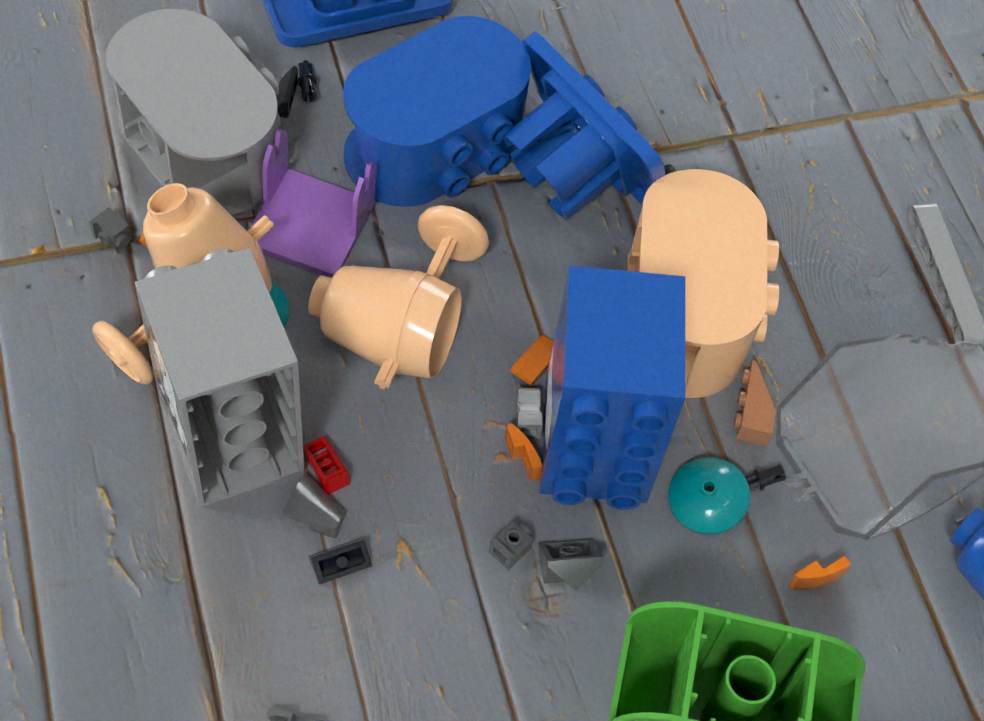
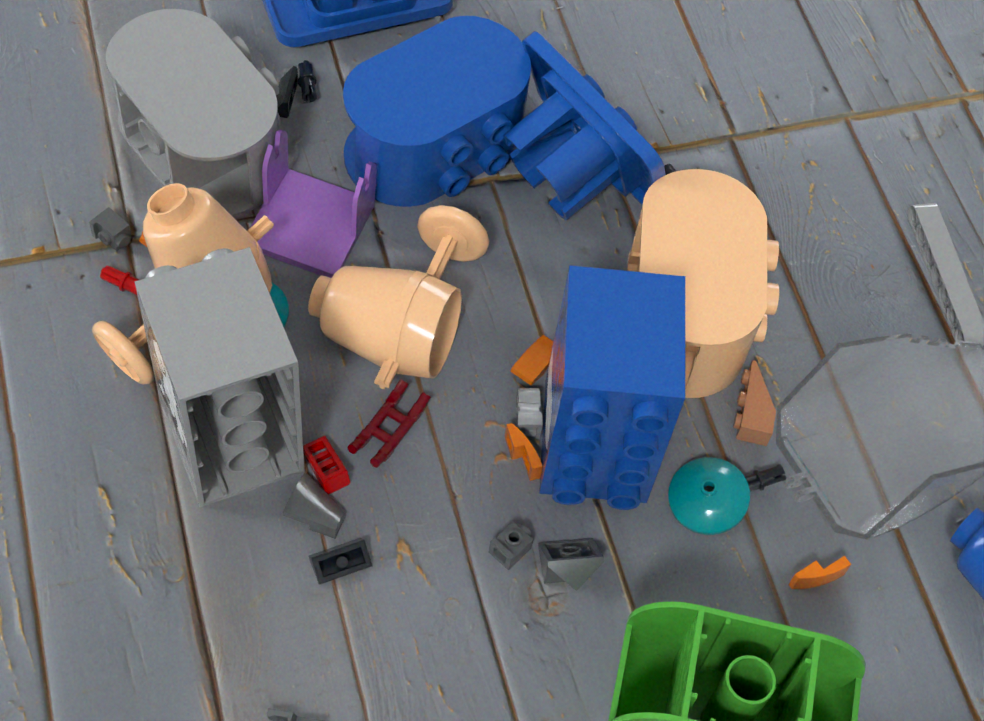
(123, 280): none -> red axle
(388, 409): none -> dark red piece

